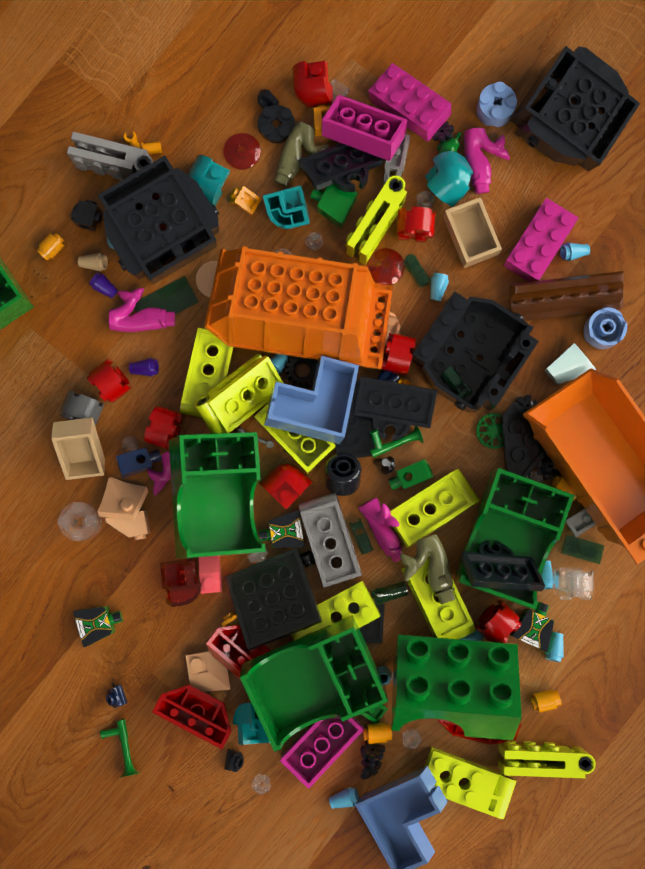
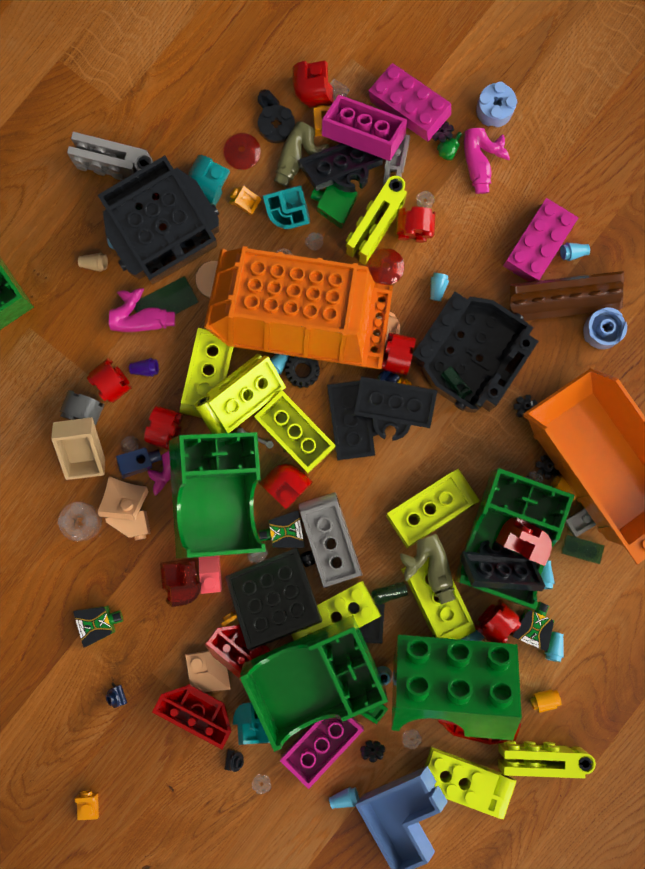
(50, 246): light orange brick -> none
(86, 215): black brick -> none
(87, 805): none -> light orange bracket
(102, 285): dark purple cone -> none
(121, 730): green piece -> none
(152, 148): light orange piece -> none
(319, 411): medium blue piece -> none
(342, 474): black head -> none
(362, 540): clear green bar -> none
(370, 769): black plant -> none
(377, 733): light orange brick -> none
(380, 449): green piece -> none
(380, 522): dark pink piece -> none
(387, 464): black plate -> none
(416, 270): clear green bar -> none
(420, 471): green torso -> none
(449, 177): teal brick -> none
(472, 232): tan piece -> none
(492, 431): green wheel -> none
(519, 446): black plate -> none
(526, 540): none -> red brick
(562, 128): black piece -> none
(569, 365): light aqua slope -> none
(574, 582): clear brick -> none

